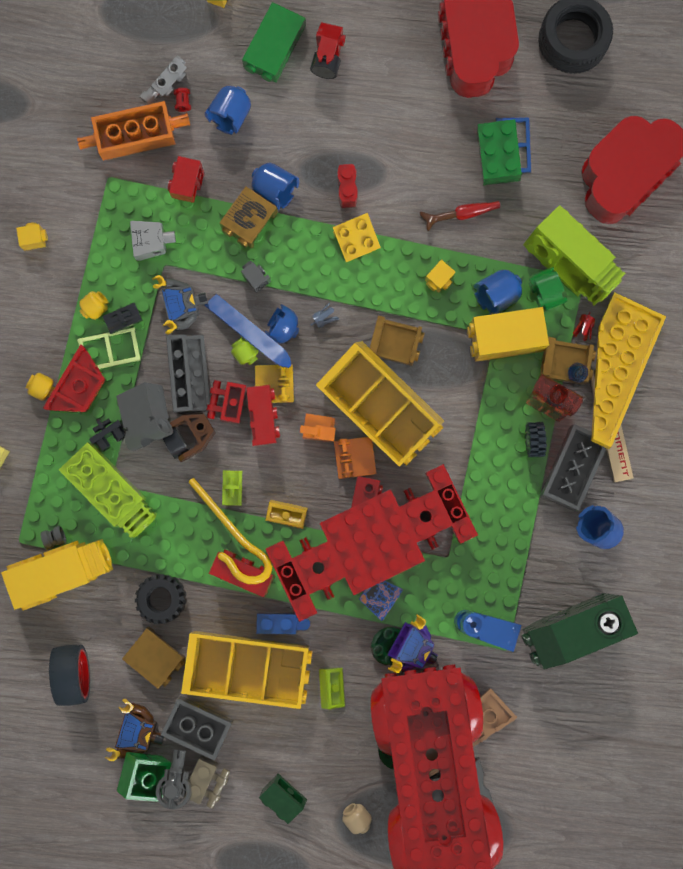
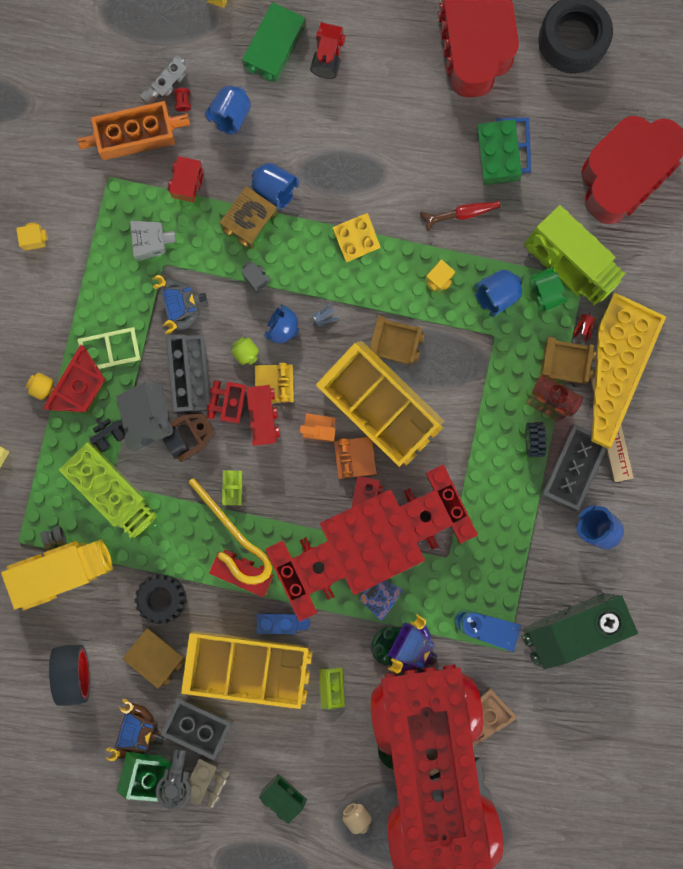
(93, 305): yellow head -> none
(122, 318): black hips -> none
(249, 331): piece -> none
(286, 514): yellow slope -> none
(347, 186): red brick -> none
(508, 334): yellow brick -> none
(578, 372): tile -> none

